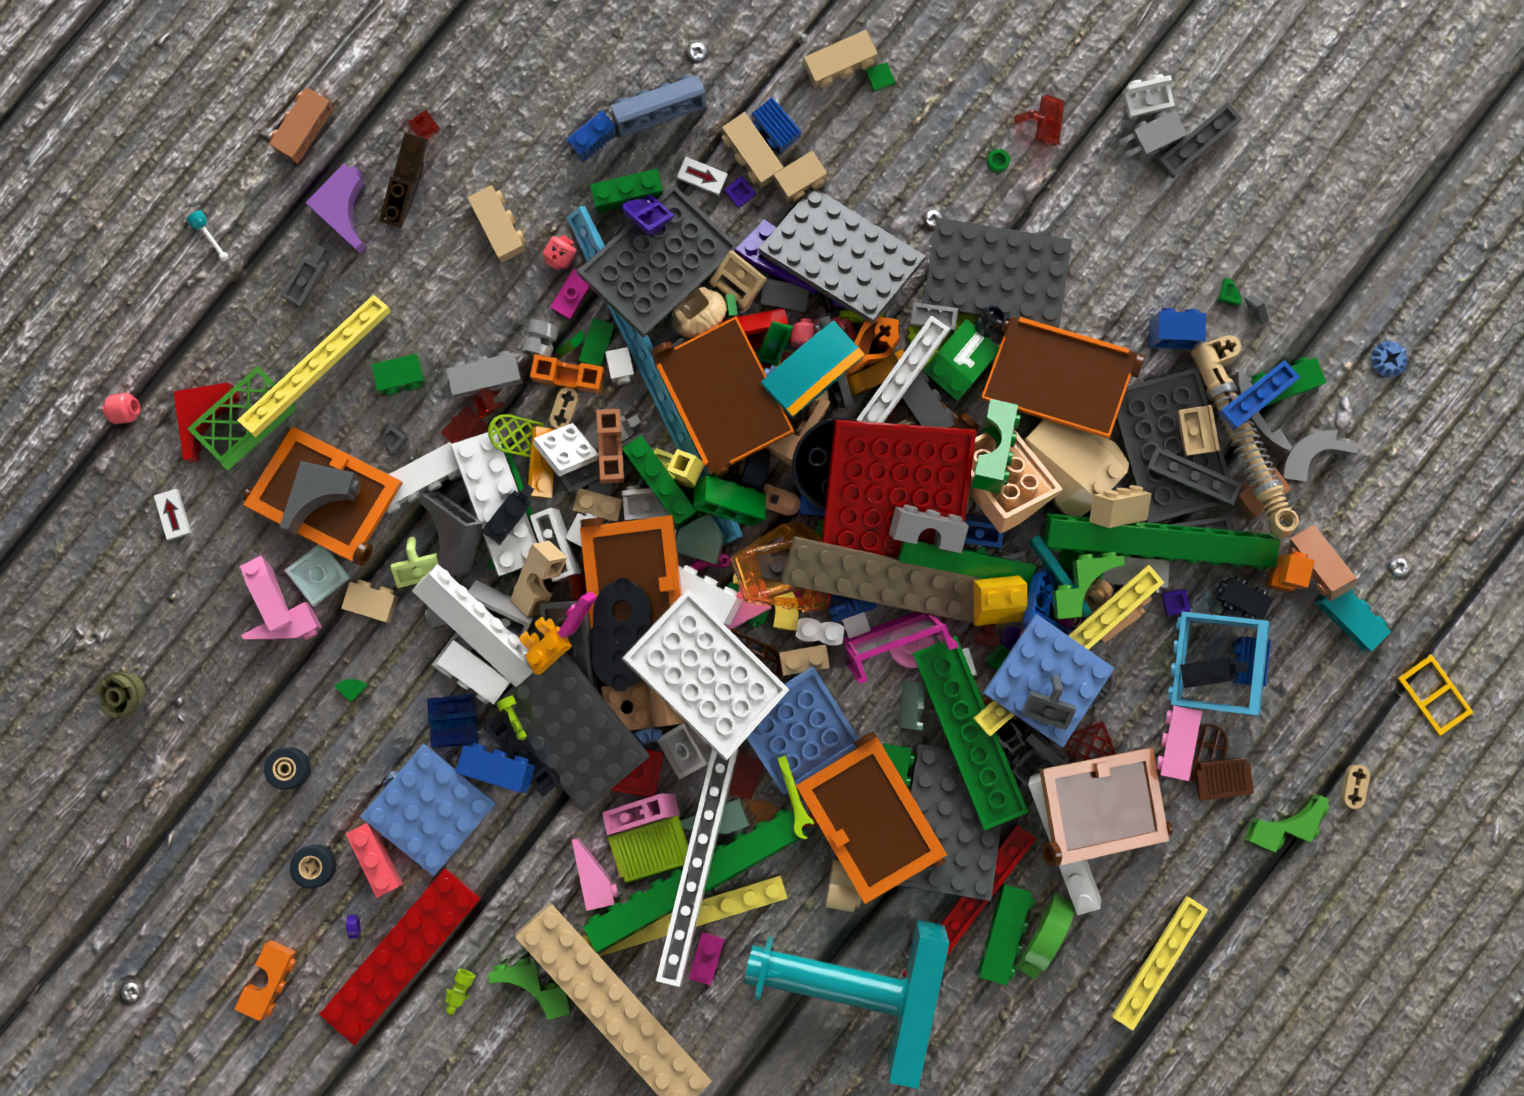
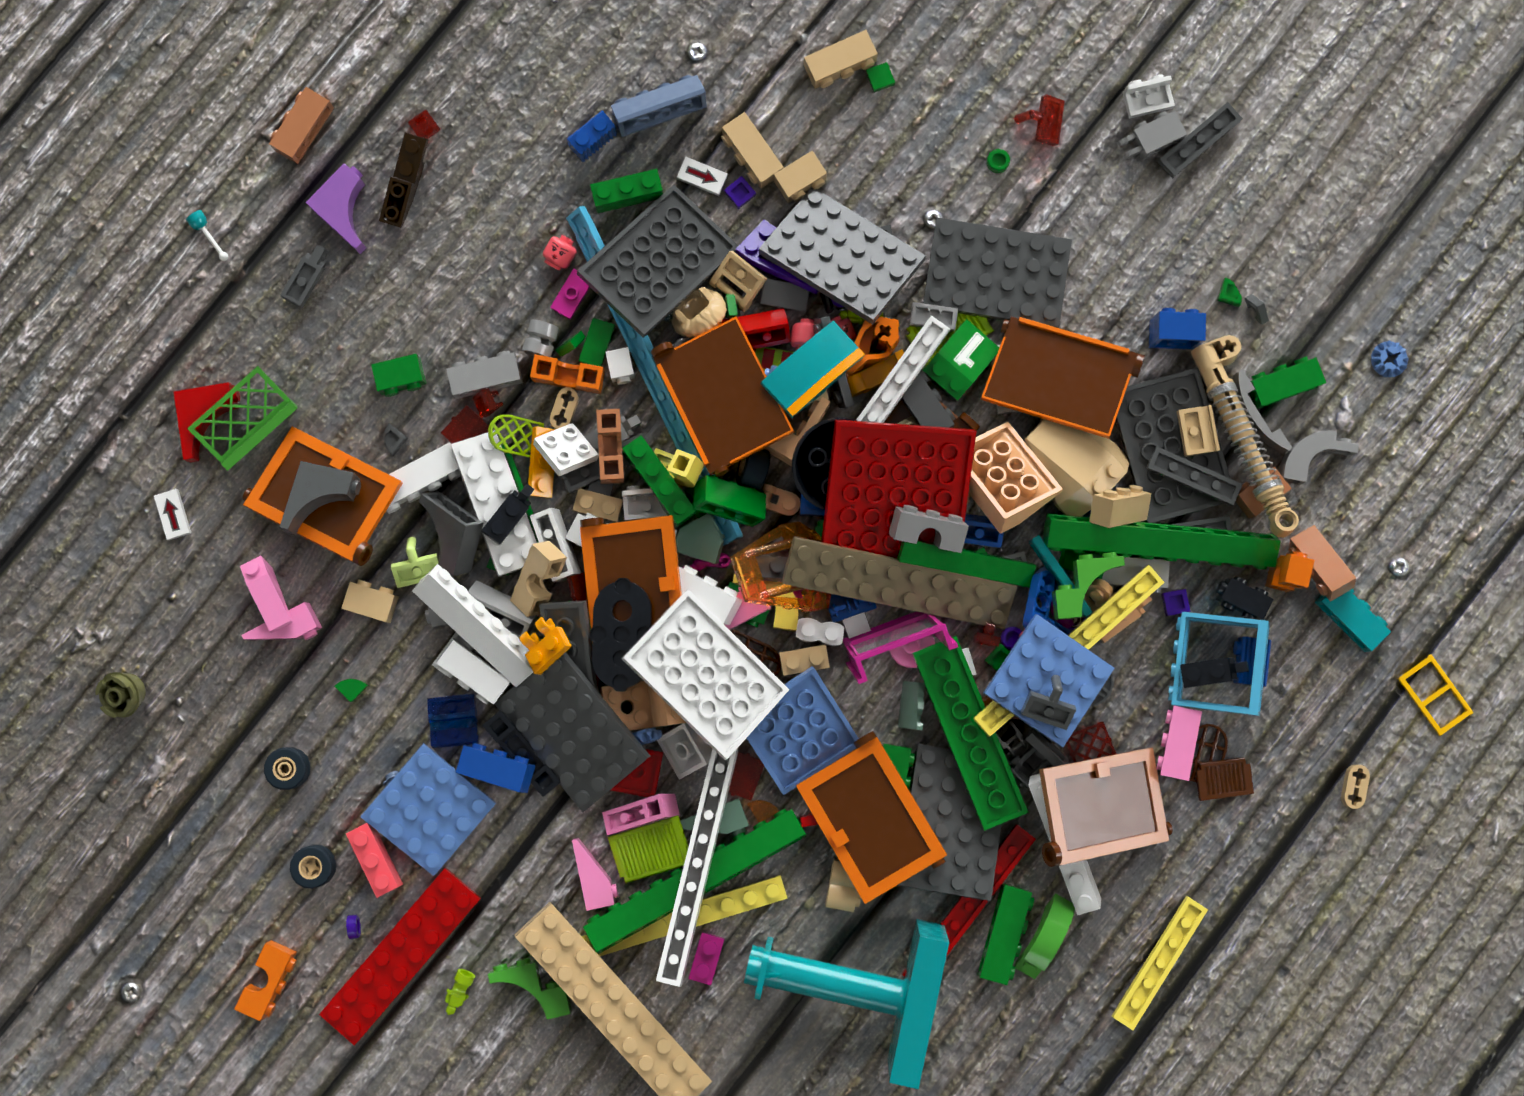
(121, 408): coral head -> none
(314, 366): light yellow plate -> none
(317, 574): light aqua tile -> none
(497, 223): tan brick -> none
(507, 705): lime piece -> none
(576, 614): dark pink plate -> none
(647, 214): dark purple slope -> none
(774, 343): green tile -> none
(775, 126): blue brick -> none
(800, 816): lime piece -> none
(990, 320): black wheel -> none
(991, 467): arch -> none
(999, 600): yellow slope -> none
(1258, 395): blue plate -> none
(1302, 826): bright green arch -> none

